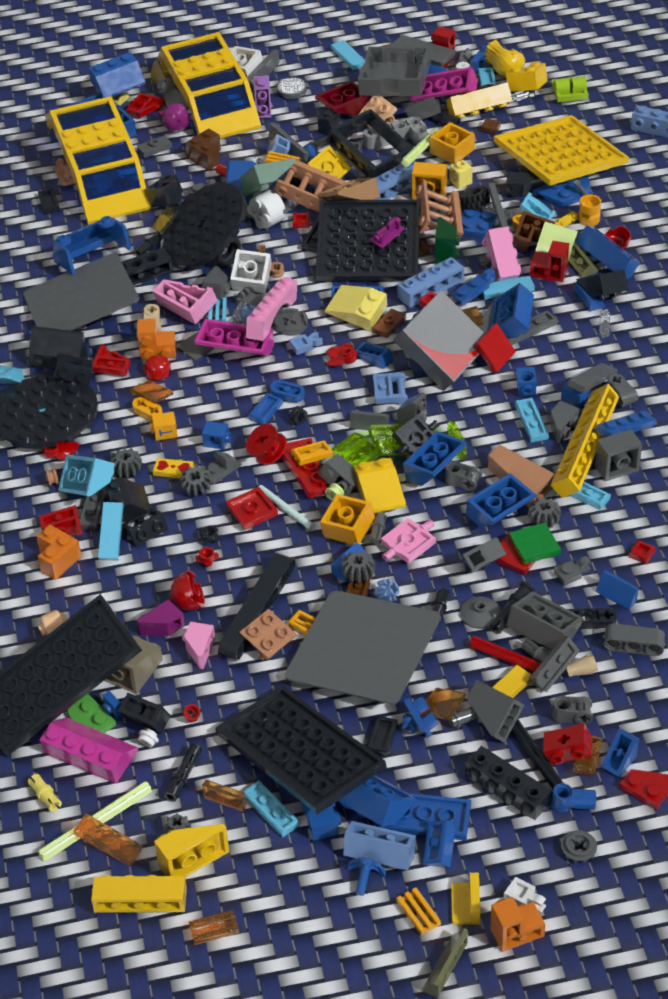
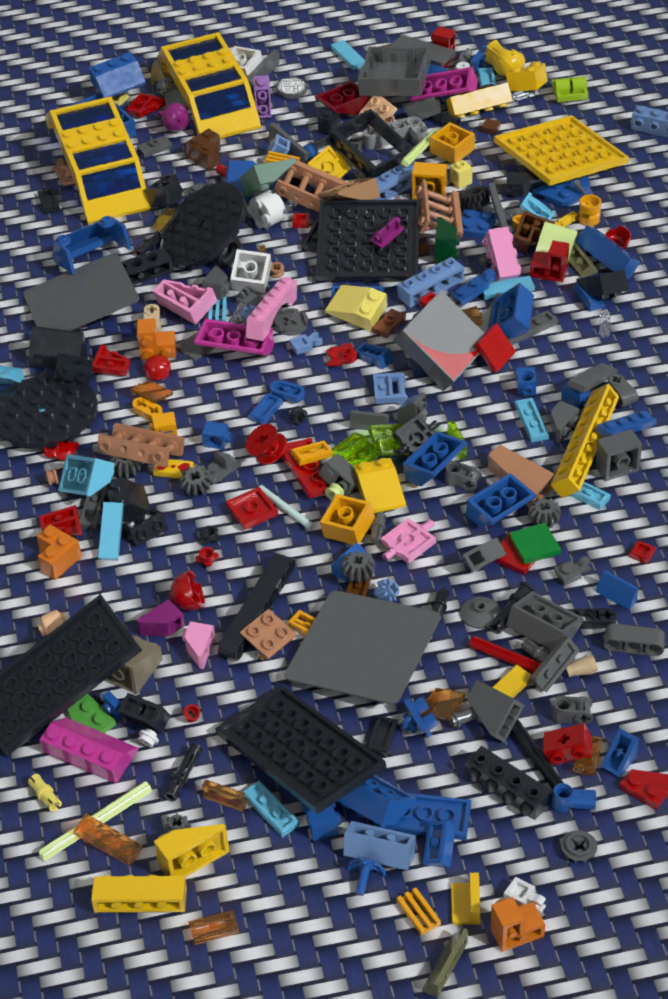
(140, 444): none -> nougat fence

